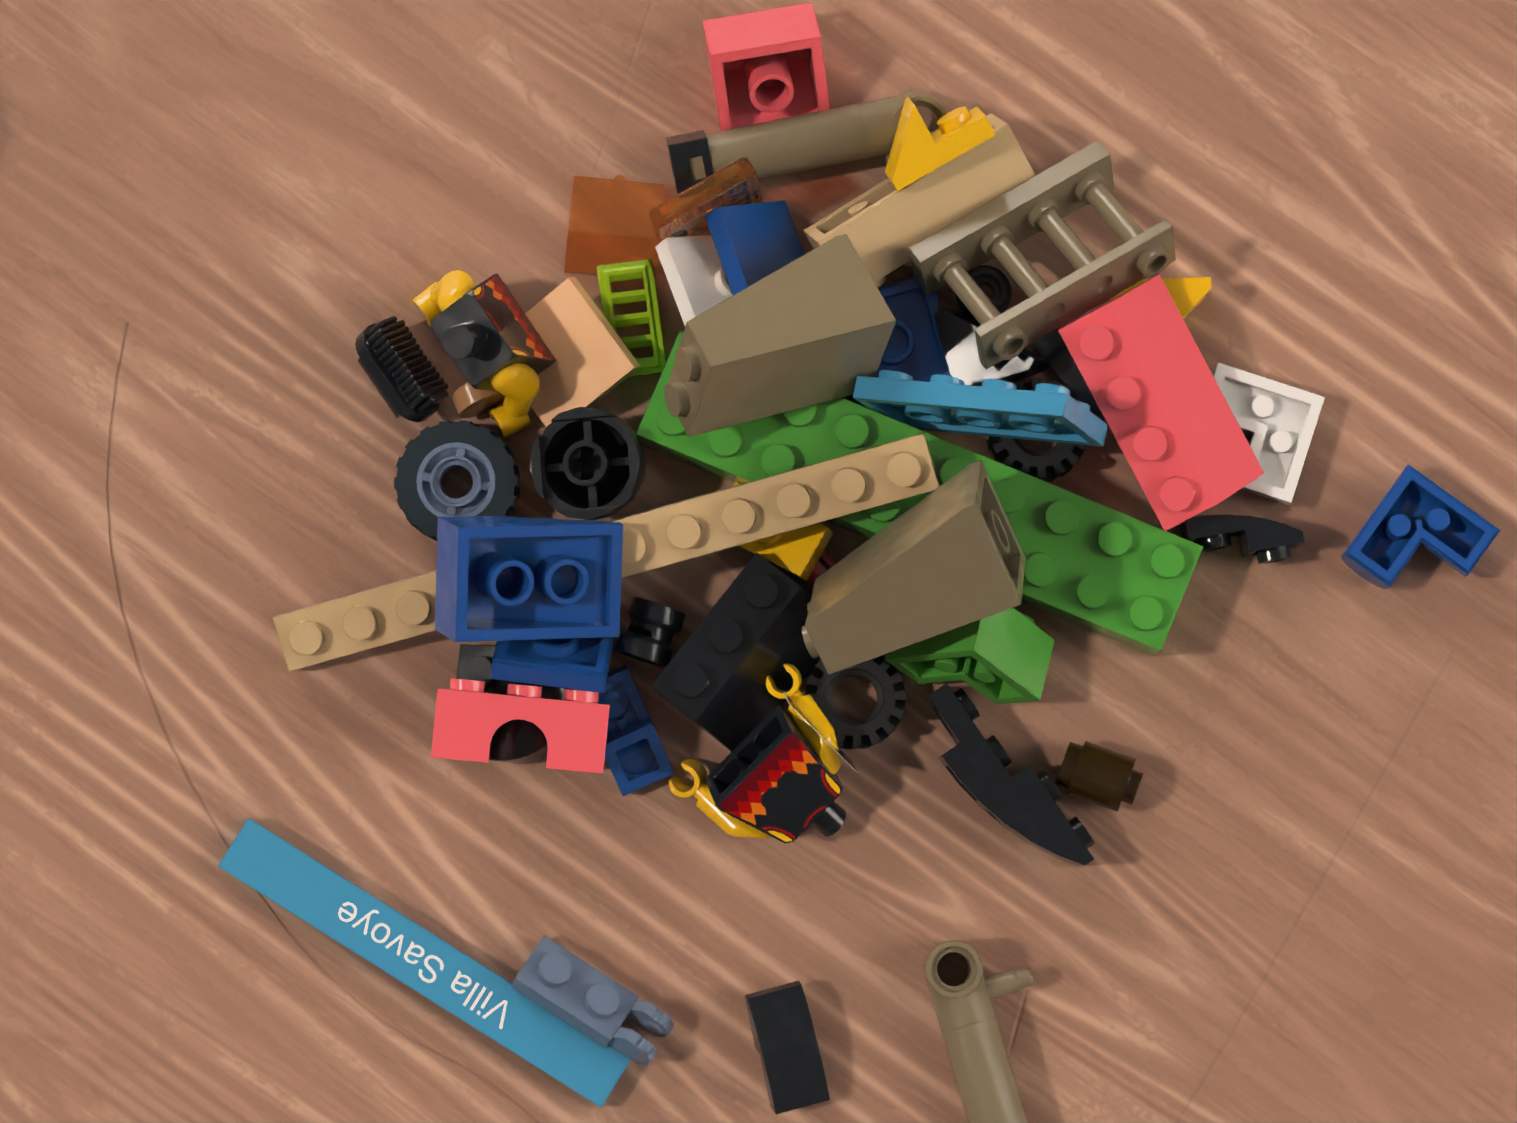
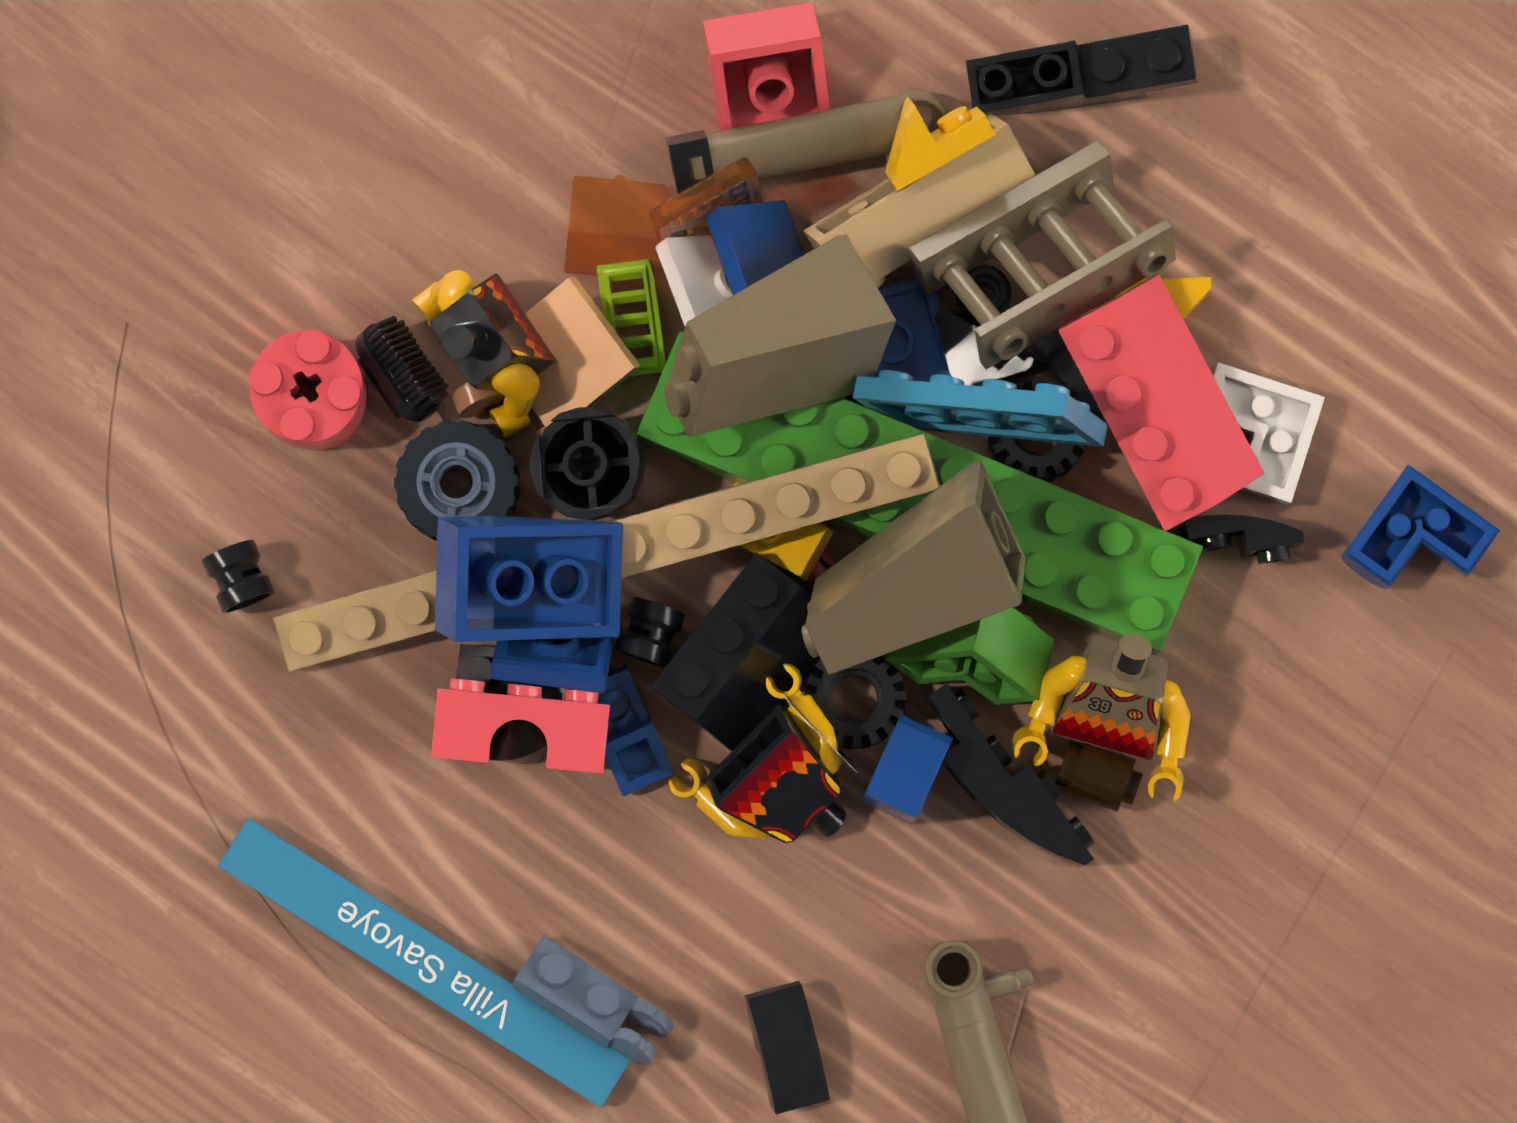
(238, 576): none -> black wheel
(277, 383): none -> coral brick
(906, 770): none -> blue slope
(1082, 74): none -> black slope
(1115, 702): none -> torso

